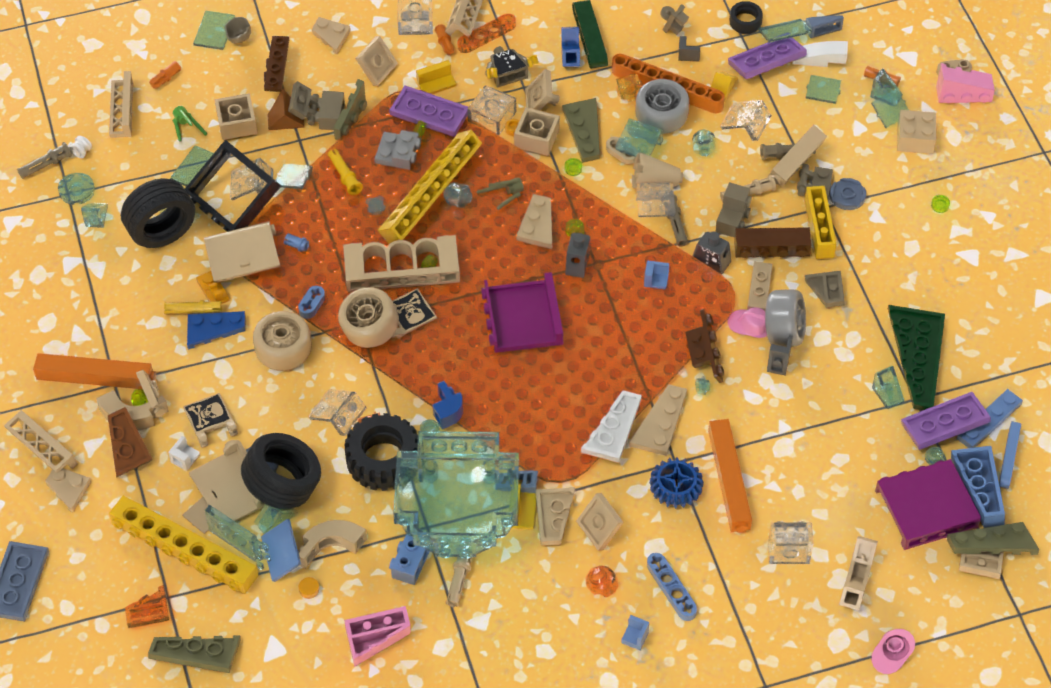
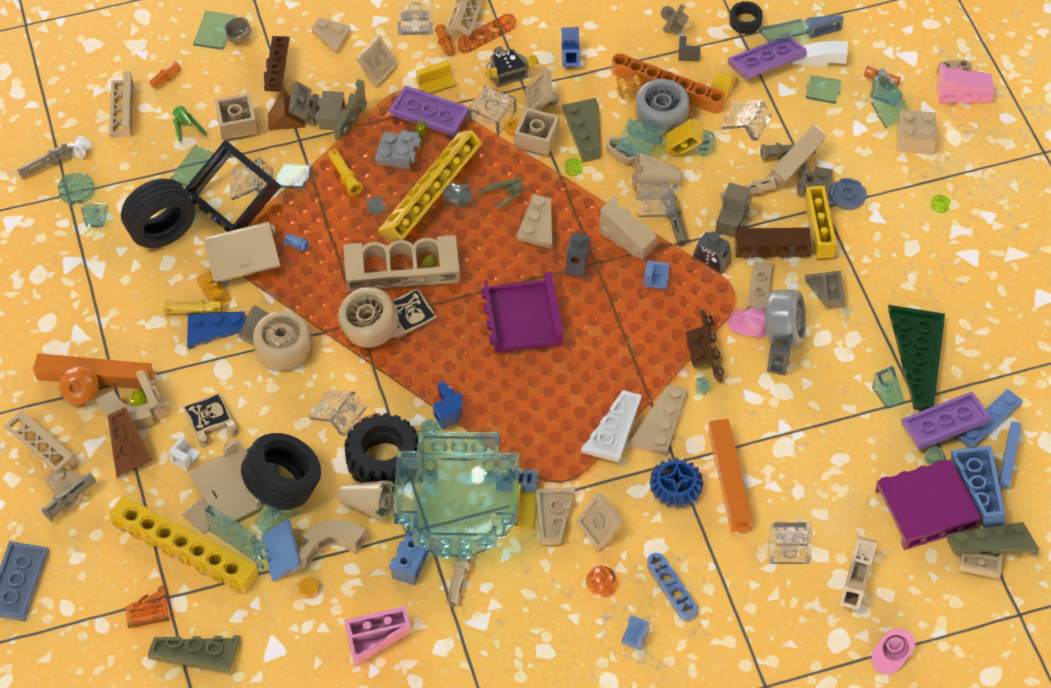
(60, 502): none -> dark tan pin
(79, 385): none -> orange cylinder
(254, 316): none -> dark tan tile
(314, 303): medium blue beam -> none
(369, 498): none -> tan cone
(574, 226): clear neon green tile -> none
(590, 34): dark green beam -> none
(625, 230): none -> tan wedge
(684, 137): none -> yellow brick

